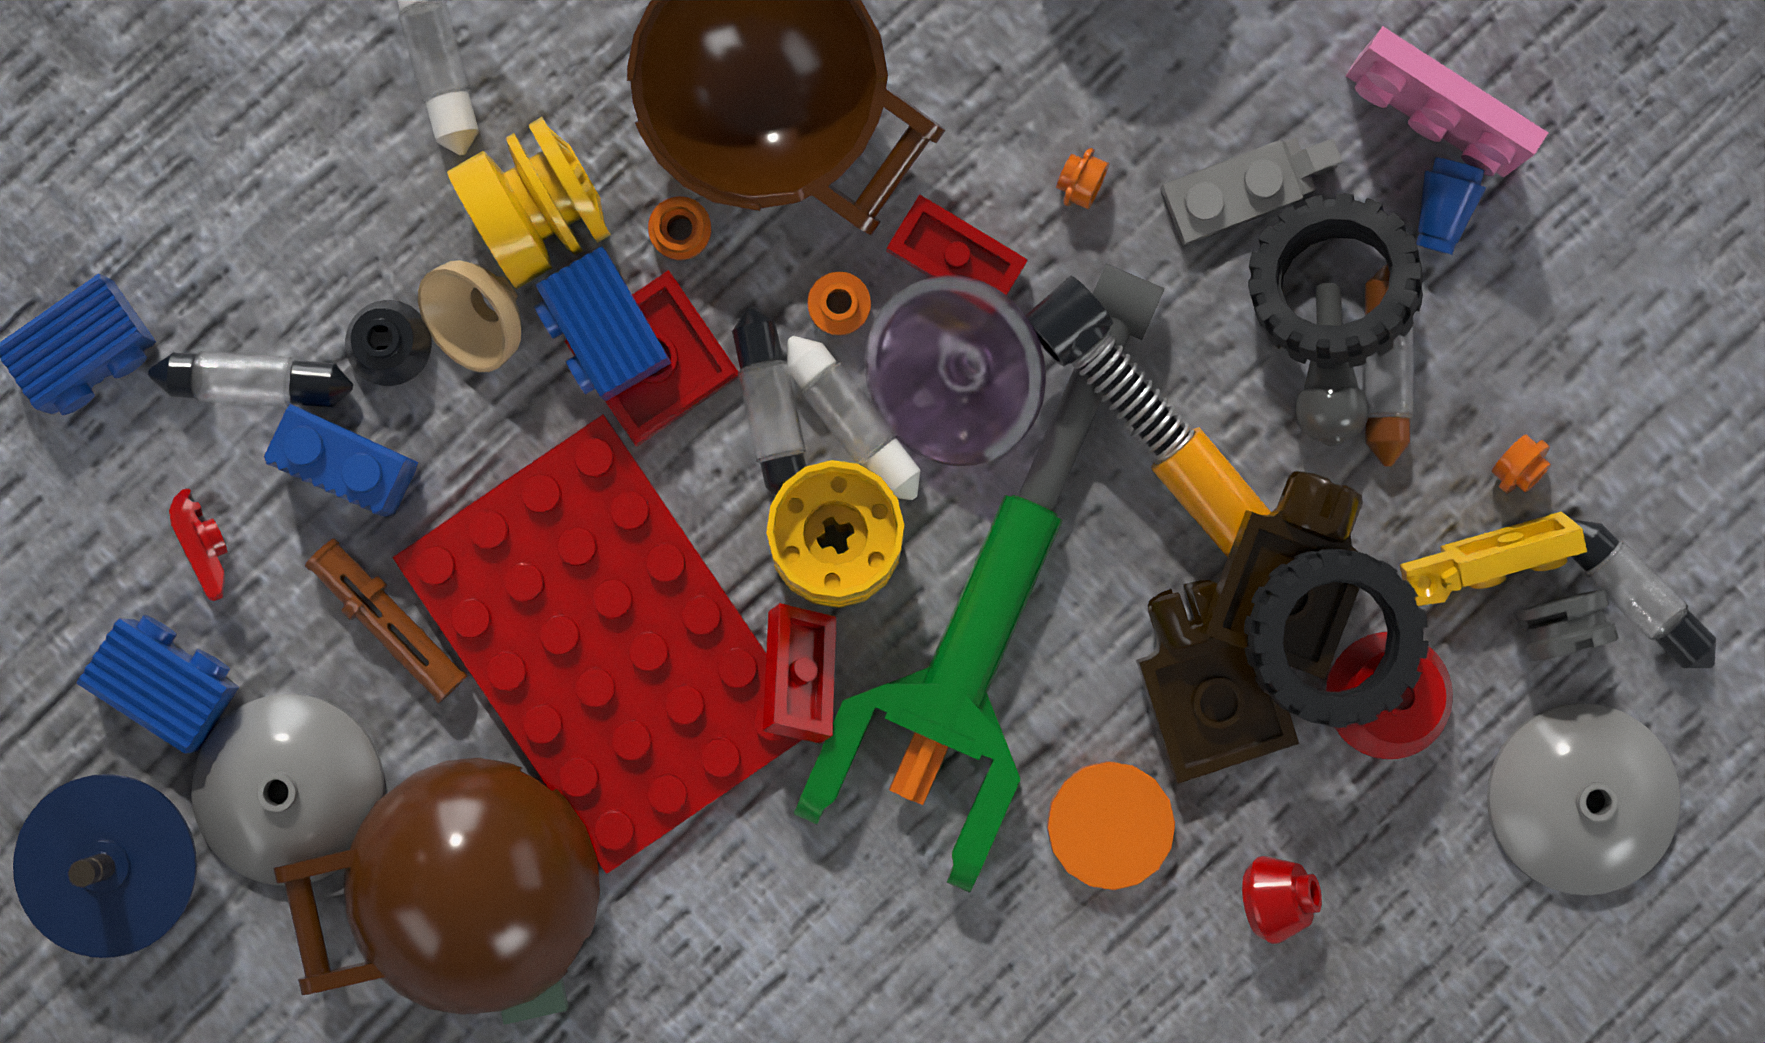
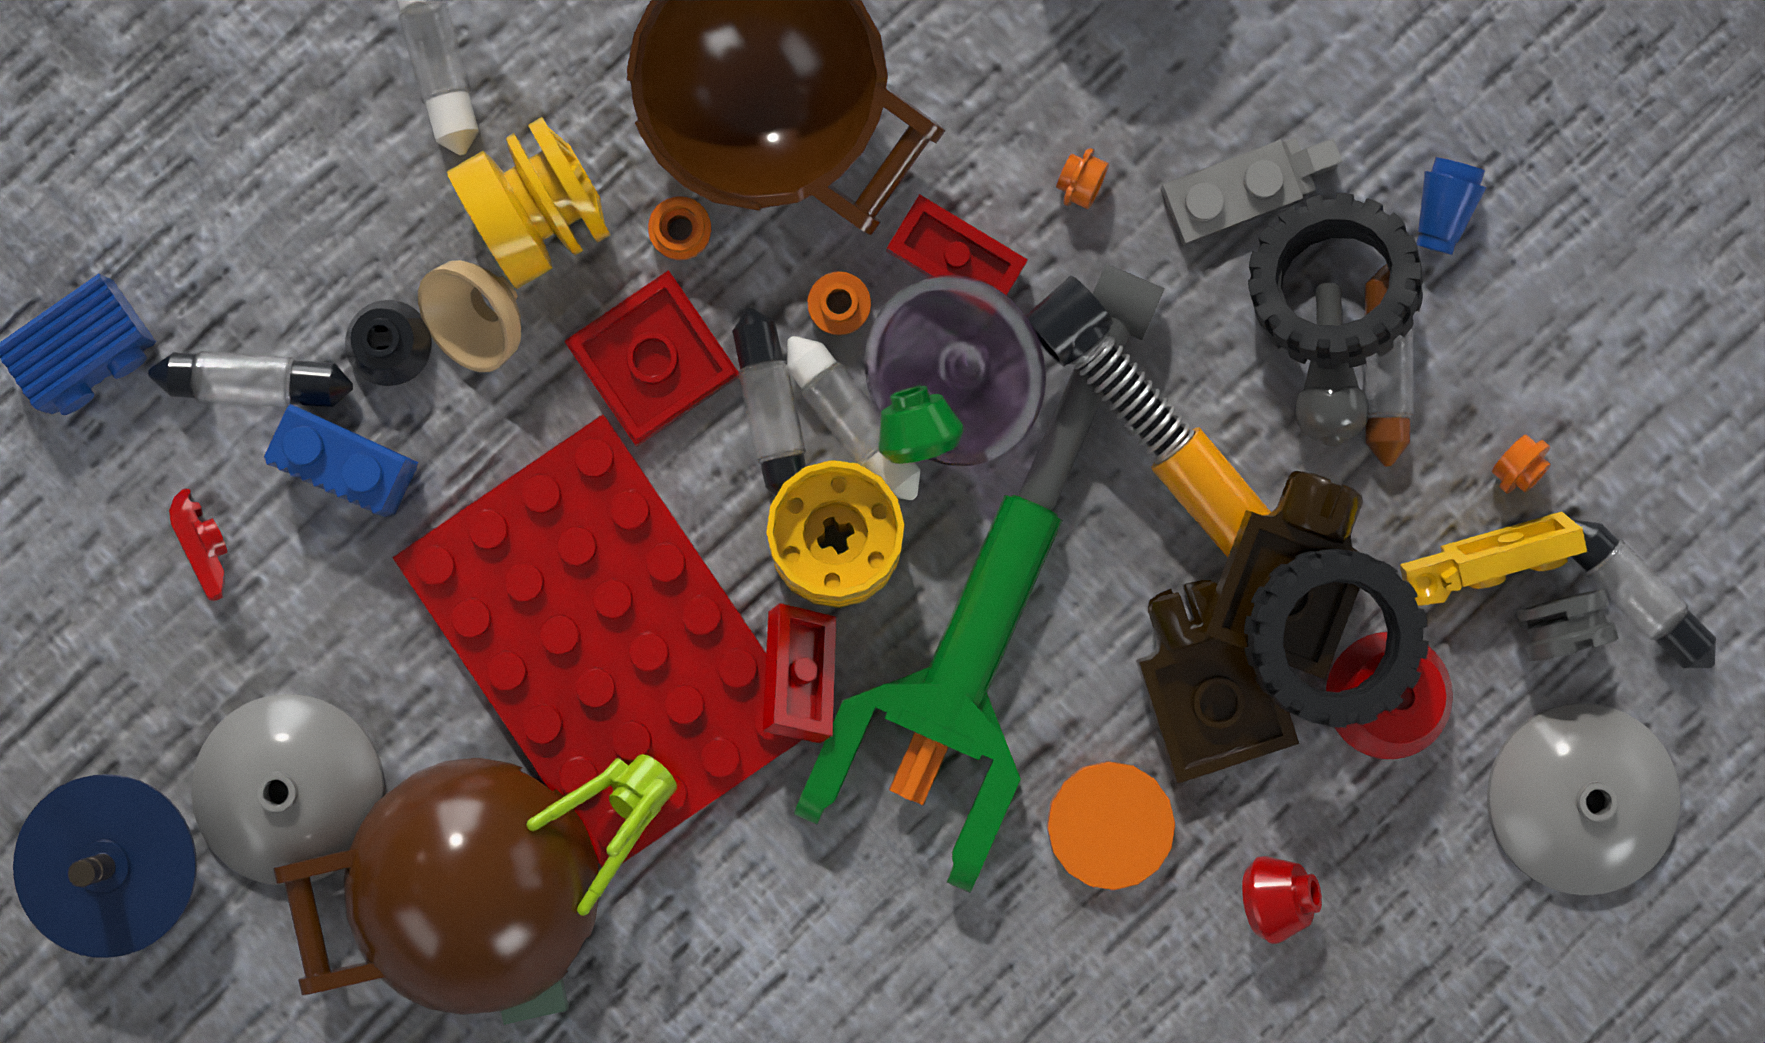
(159, 683): blue brick -> none
(331, 566): dark orange pin -> none
(601, 324): blue brick -> none
(636, 797): none -> lime plant
(917, 426): none -> green cone
(1444, 105): bright pink plate -> none

